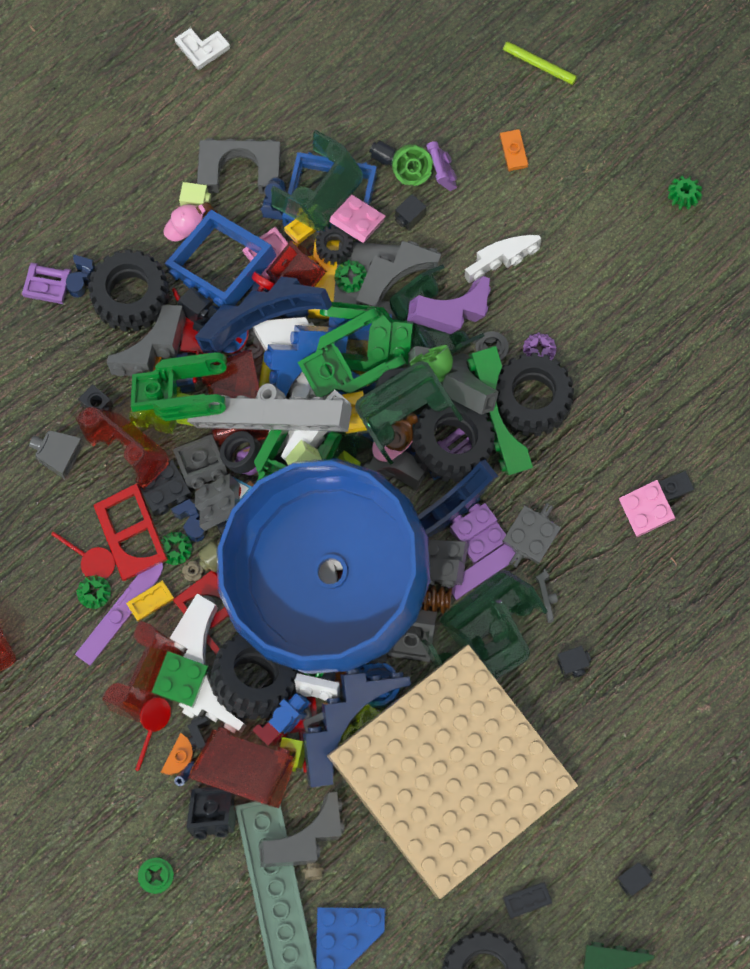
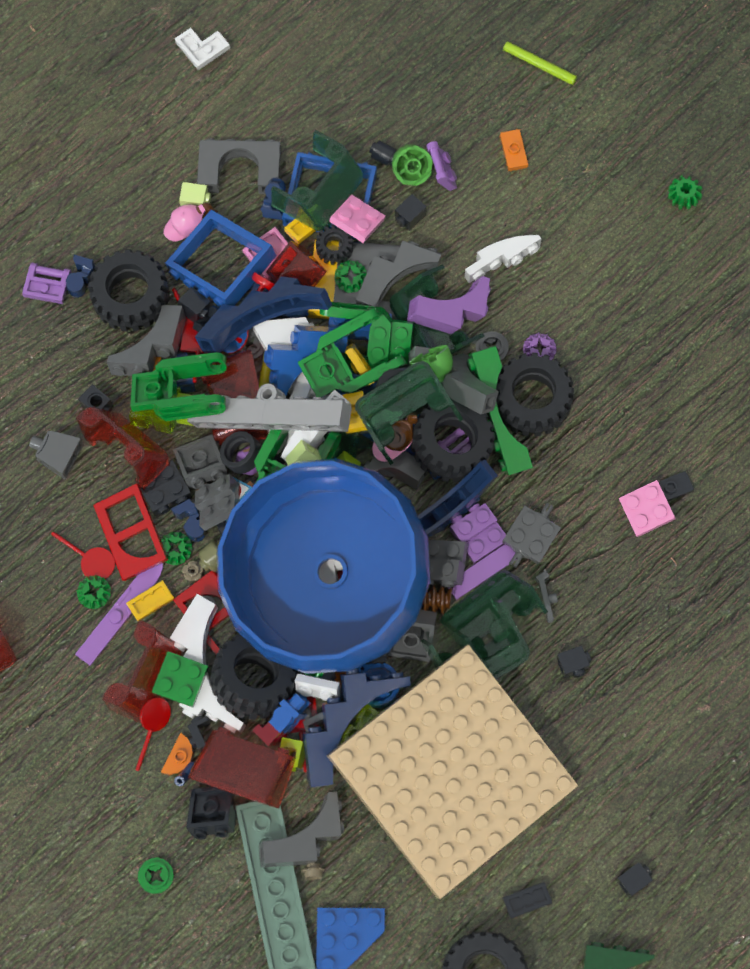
(358, 363): none -> yellow plate

